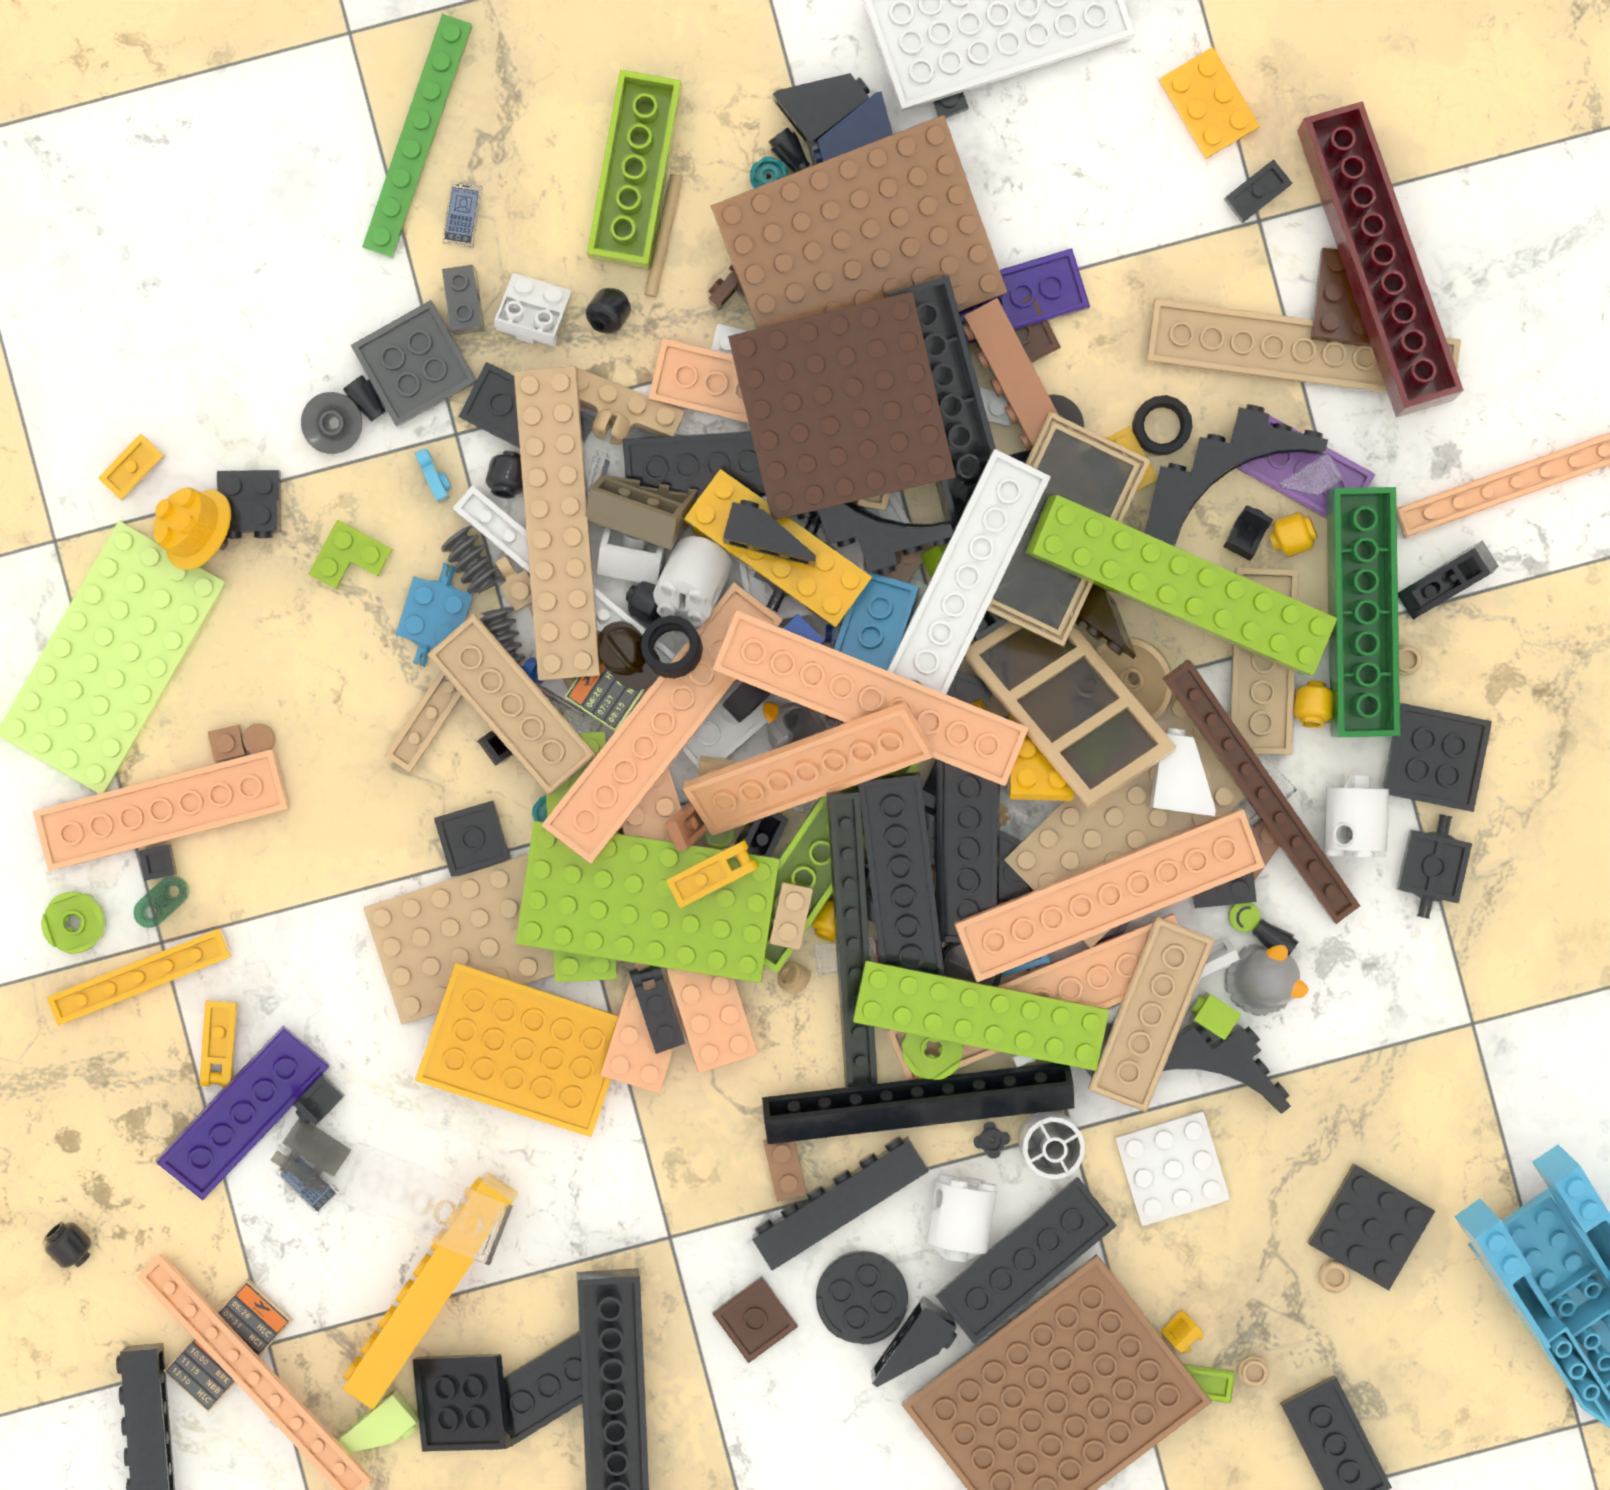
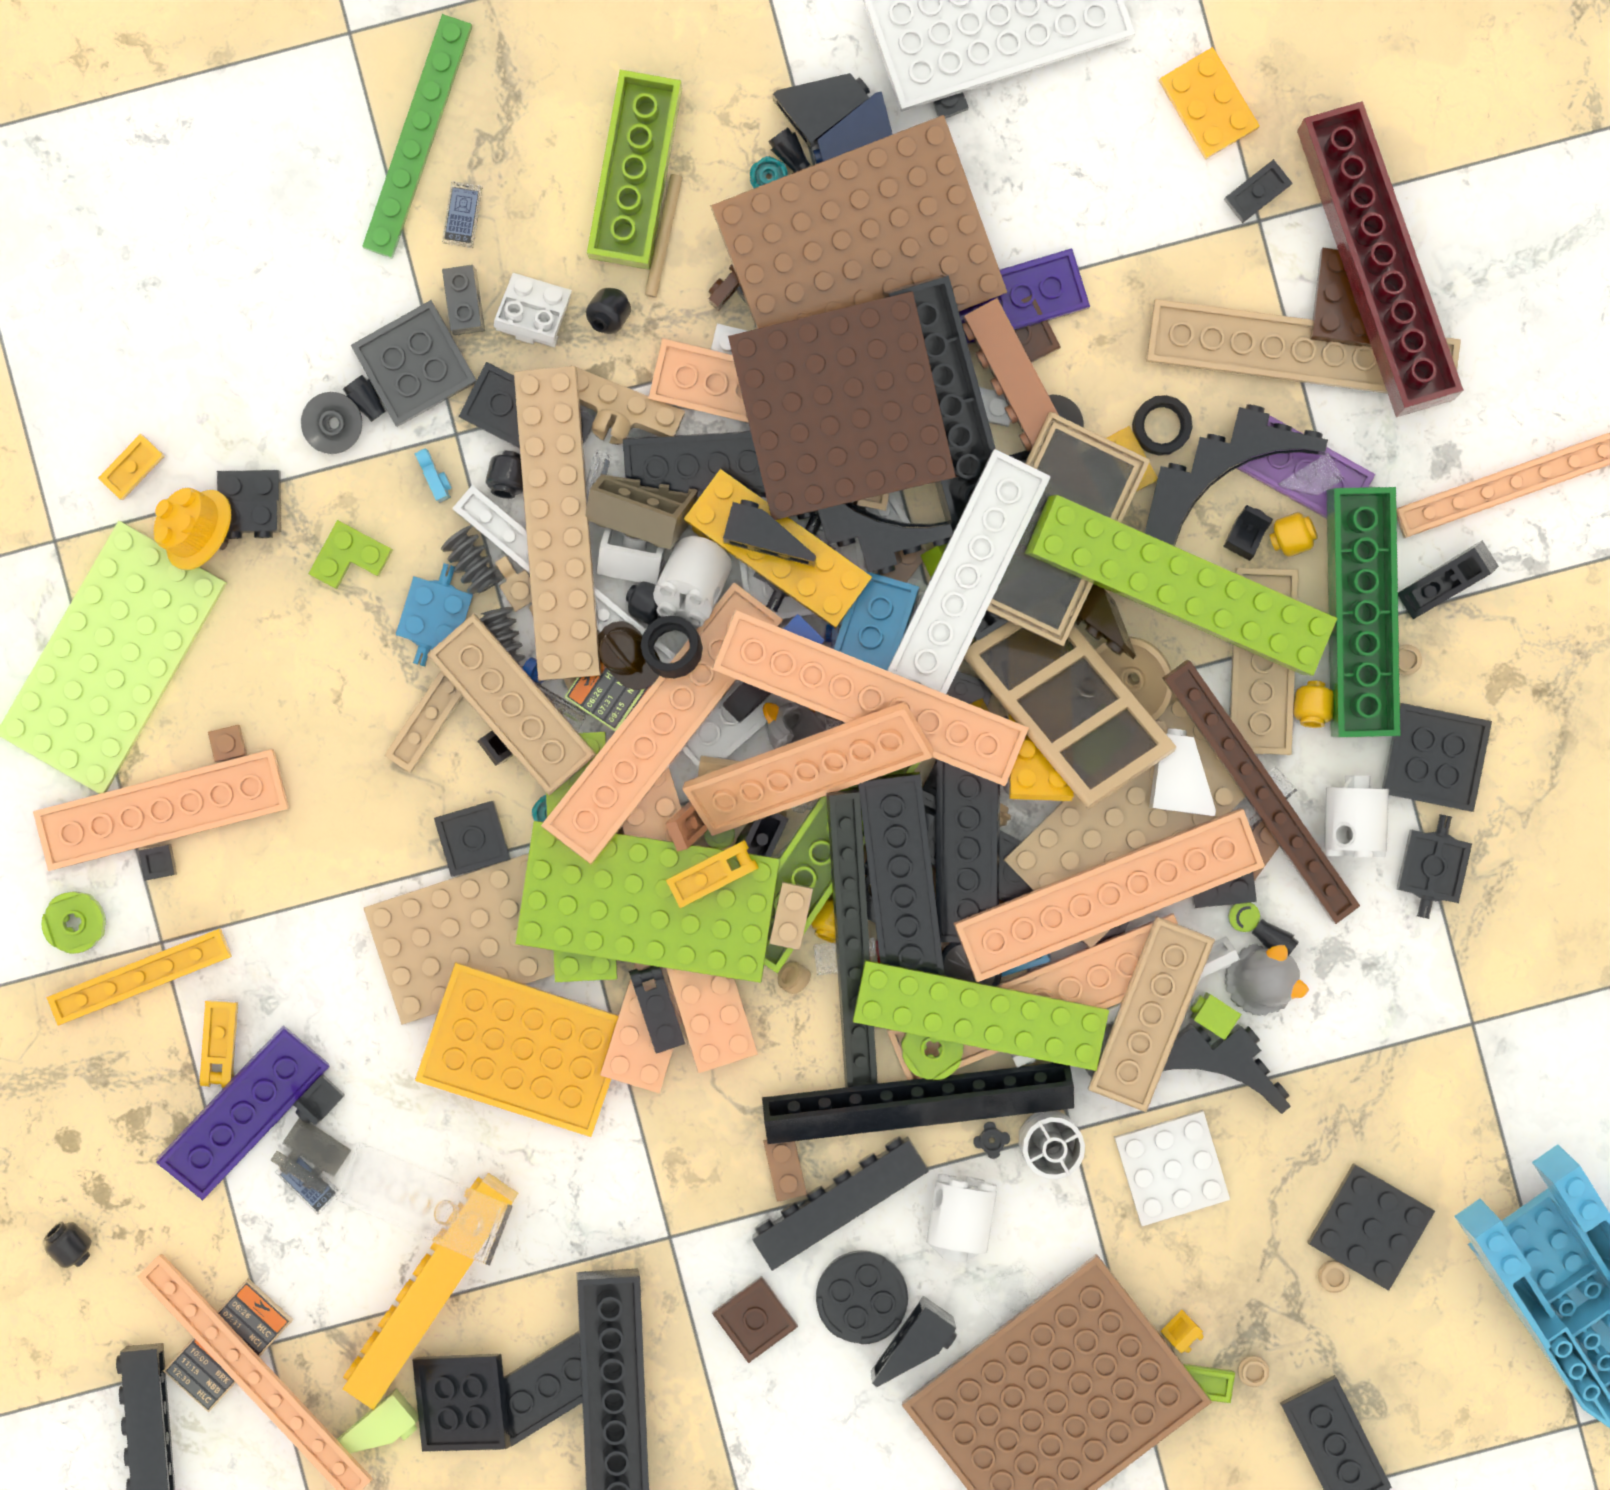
(162, 901): clear green plate -> none
(258, 738): medium nougat tile -> none
(1025, 1260): black plate -> none

